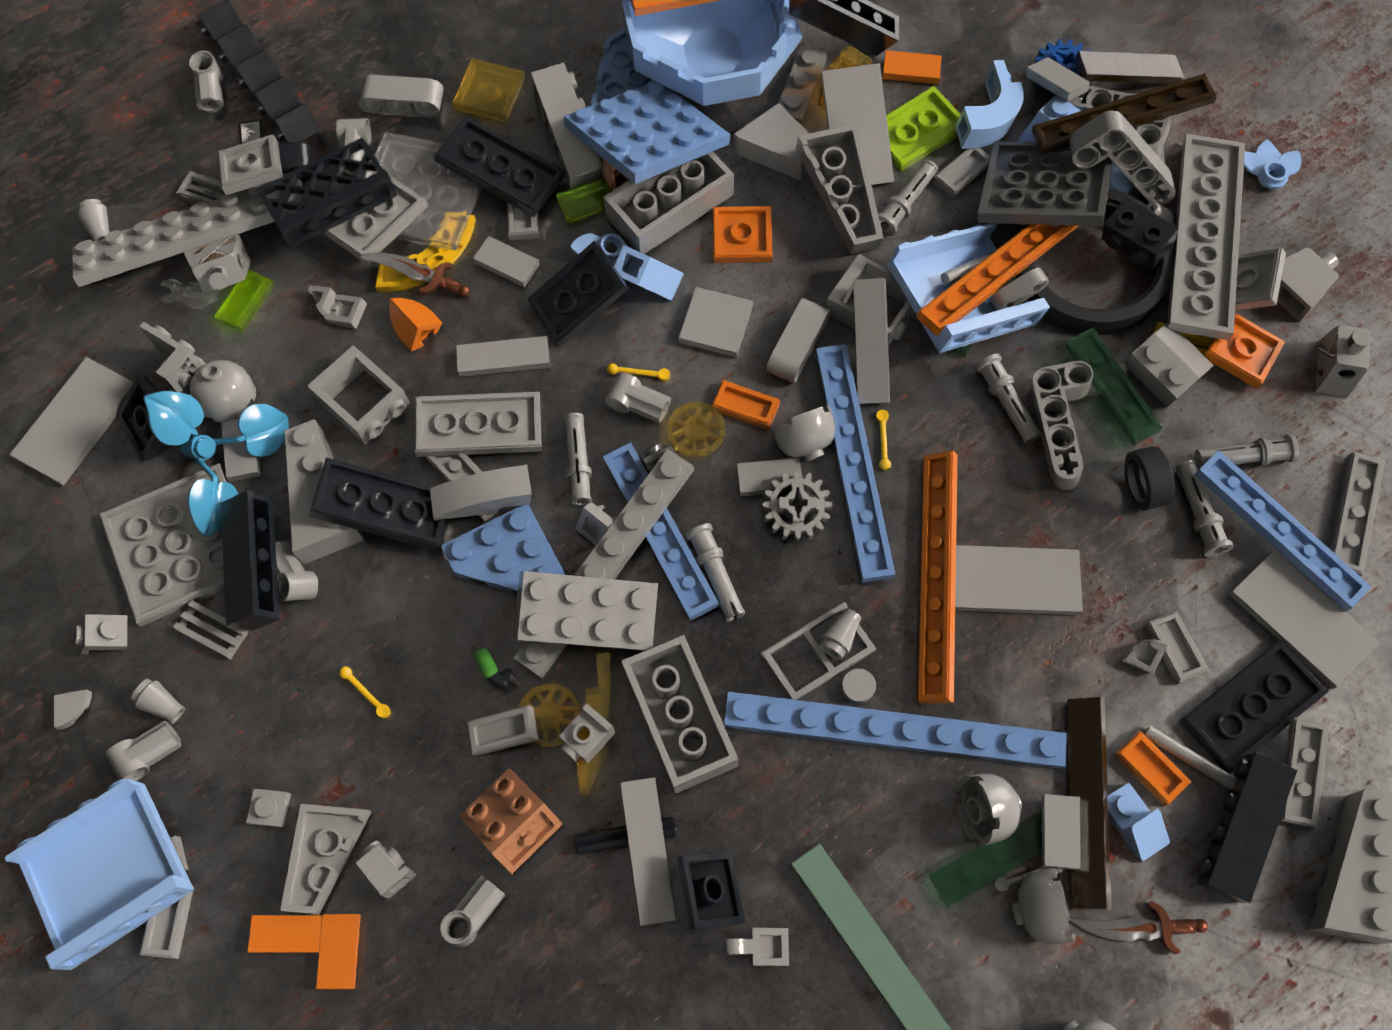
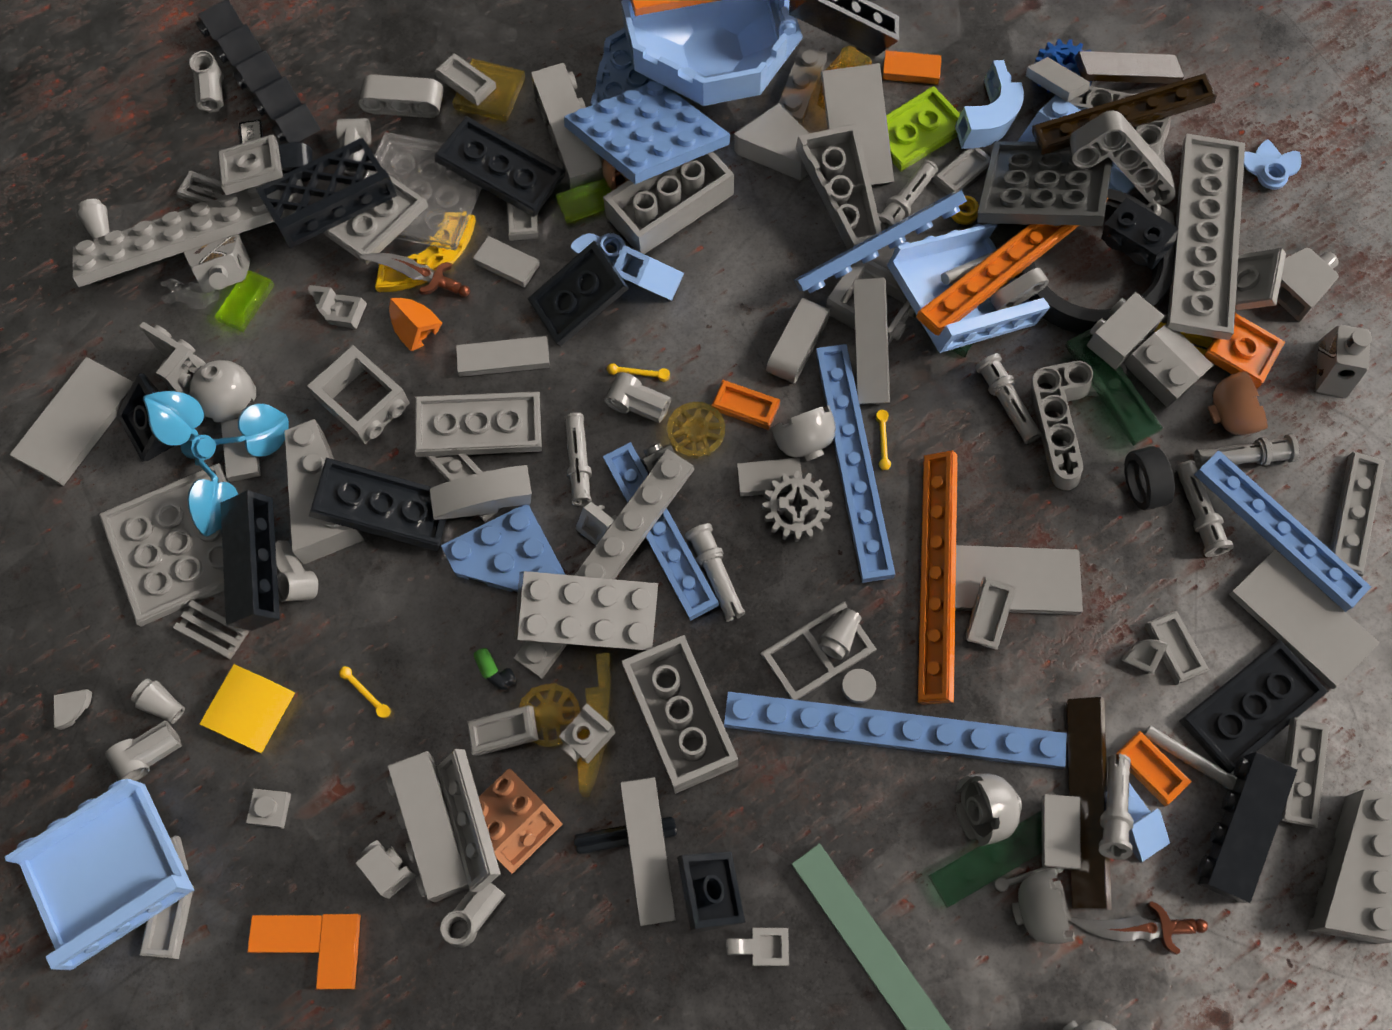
(101, 633): light grey bracket -> none
(247, 708): none -> yellow slope
(318, 854): light grey wing -> none
(428, 827): none -> light grey brick
(465, 79): none -> light grey tile
(468, 821): none -> light grey tile
(716, 322): light grey tile -> none
(742, 234): orange tile -> none
(890, 236): none -> medium blue plate
(971, 207): none -> yellow plate
(990, 613): none -> light grey tile
(1116, 819): none -> light grey pin
(1125, 330): none -> light grey brick
(1237, 405): none -> nougat cylinder

